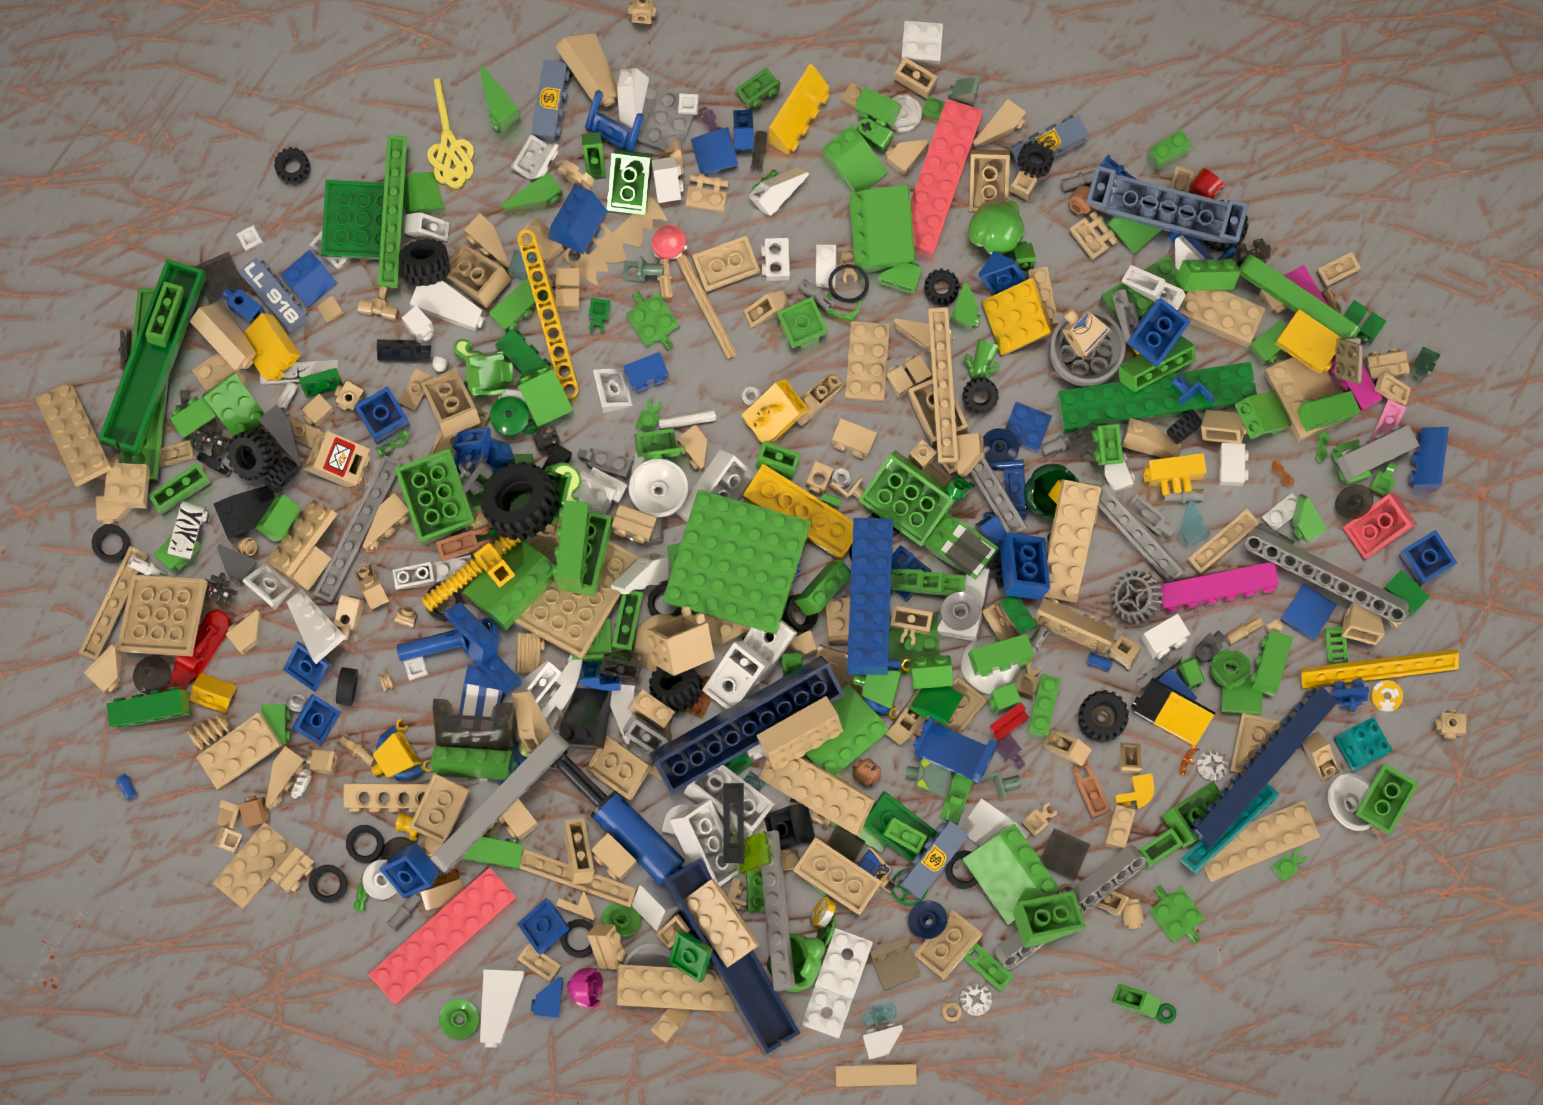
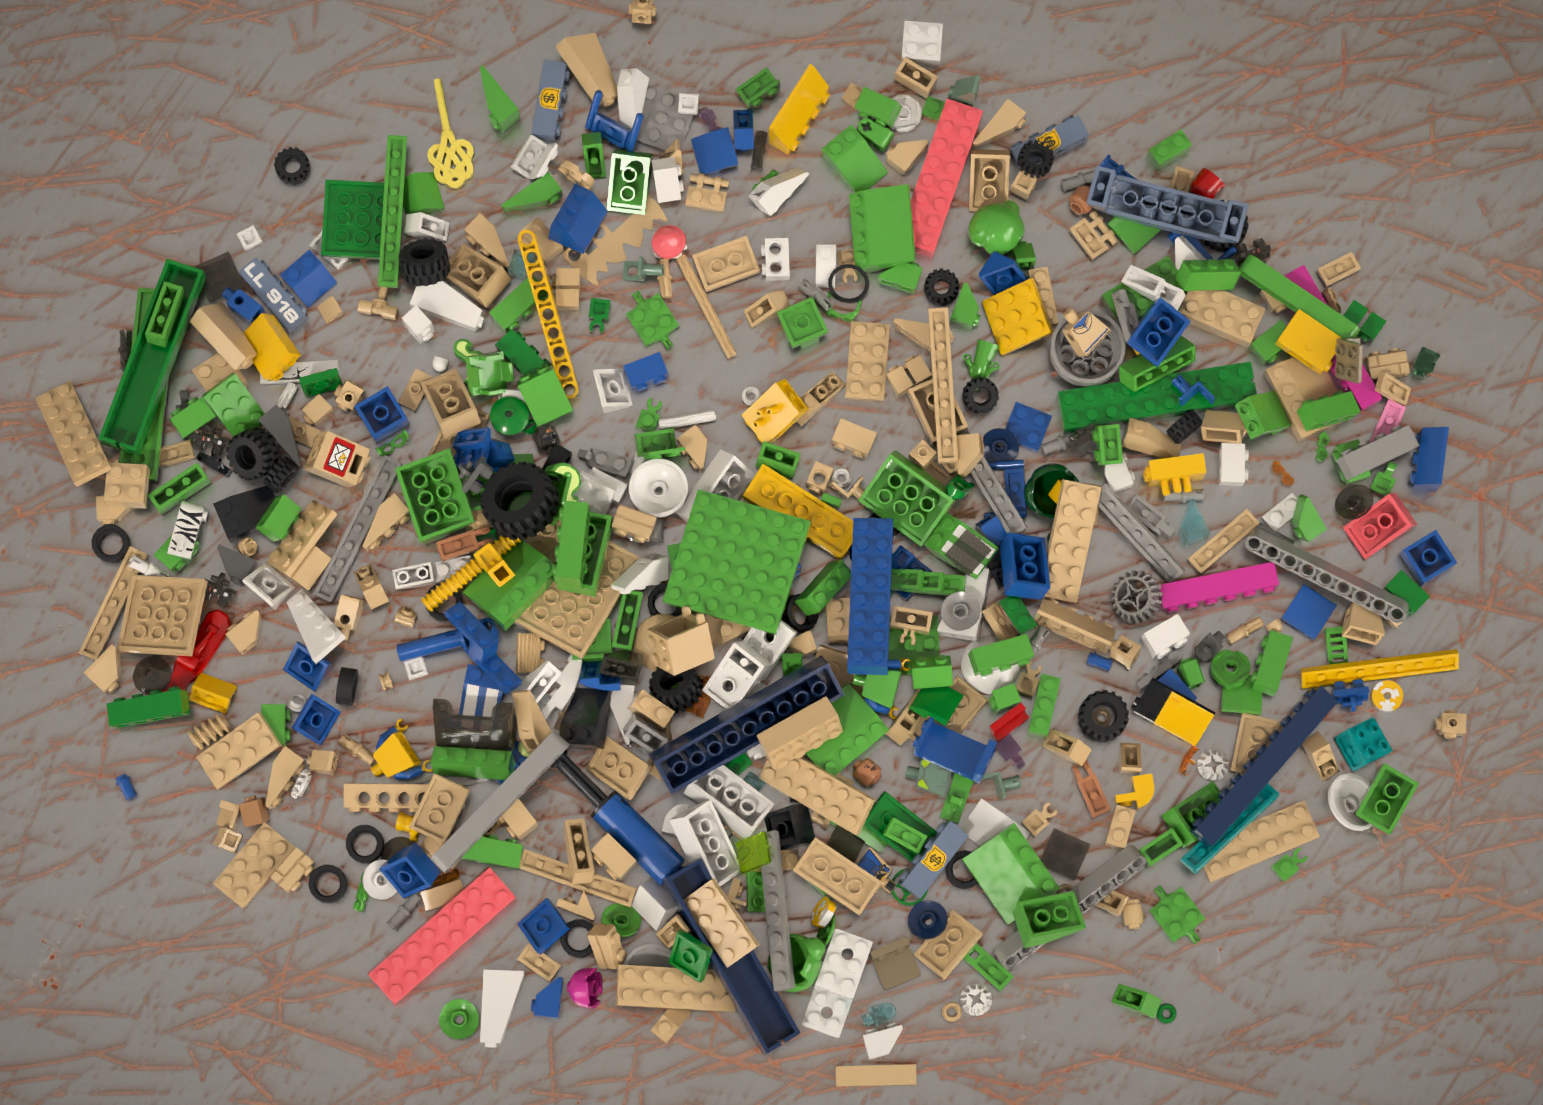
(402, 350): black hinge -> none
(733, 794): black container -> none

